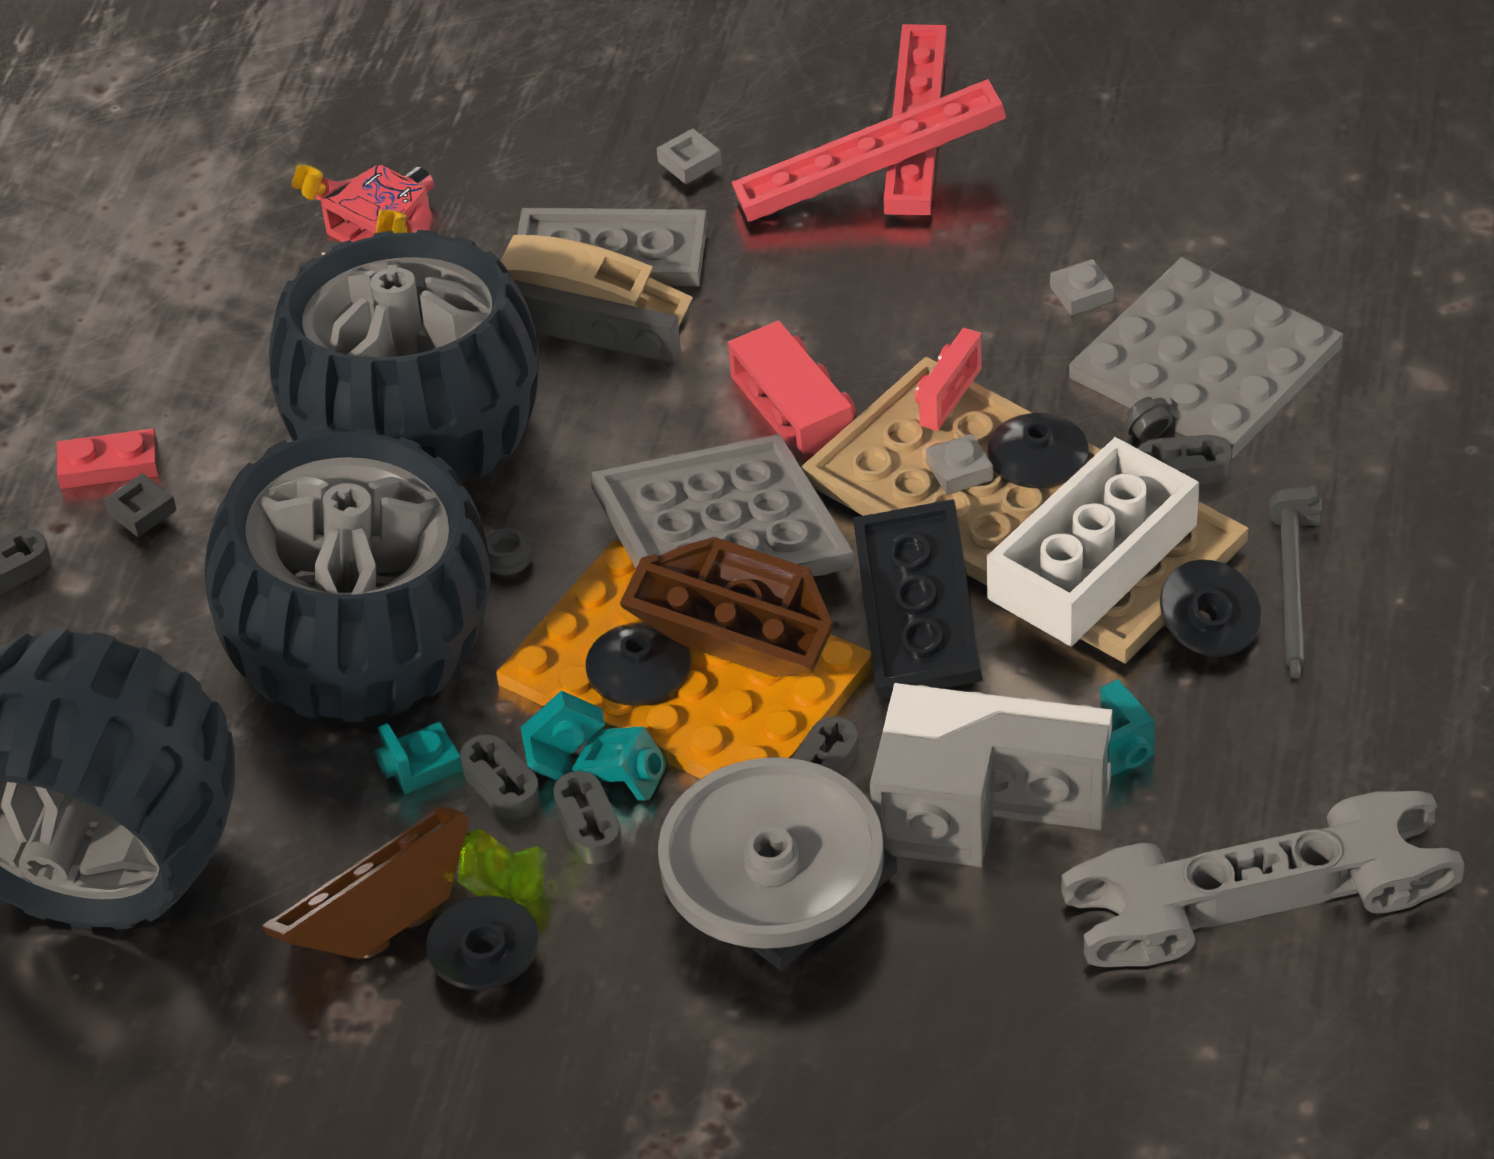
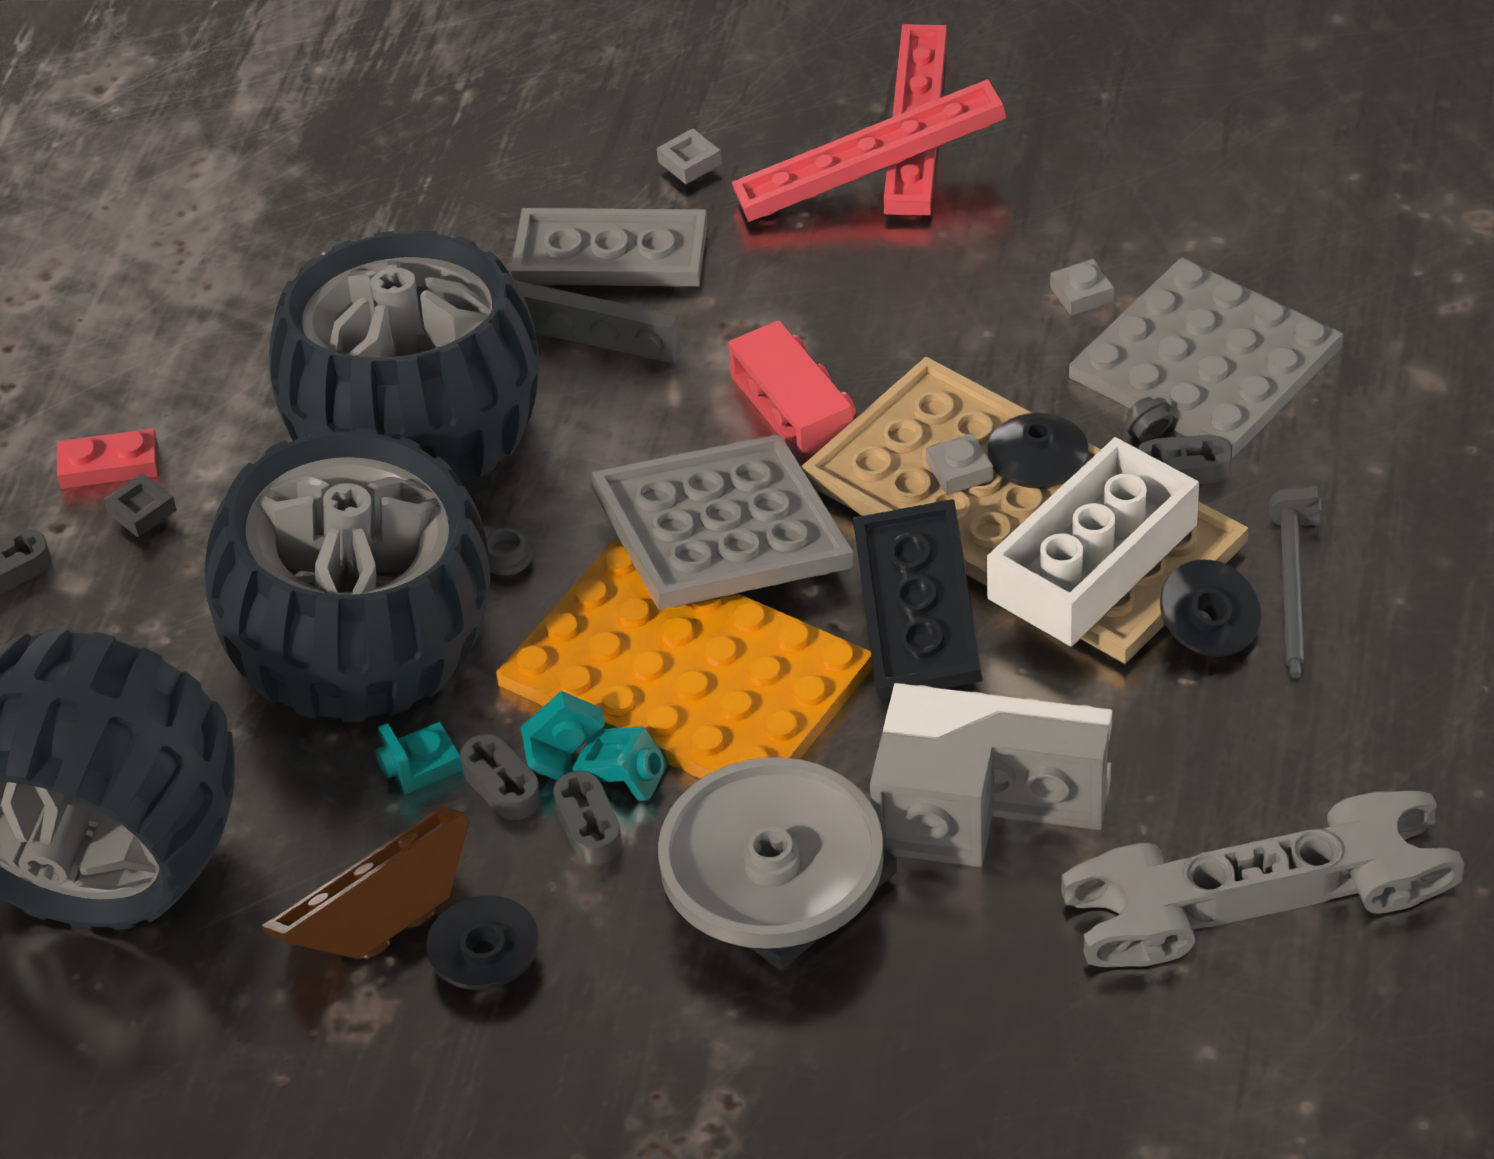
(370, 202): coral torso -> none
(495, 870): clear neon green bracket -> none
(590, 272): tan slope -> none
(637, 665): black dish -> none
(733, 605): reddish brown wedge -> none
(828, 731): dark grey beam -> none
(949, 379): coral plate -> none
(1132, 728): teal bracket -> none

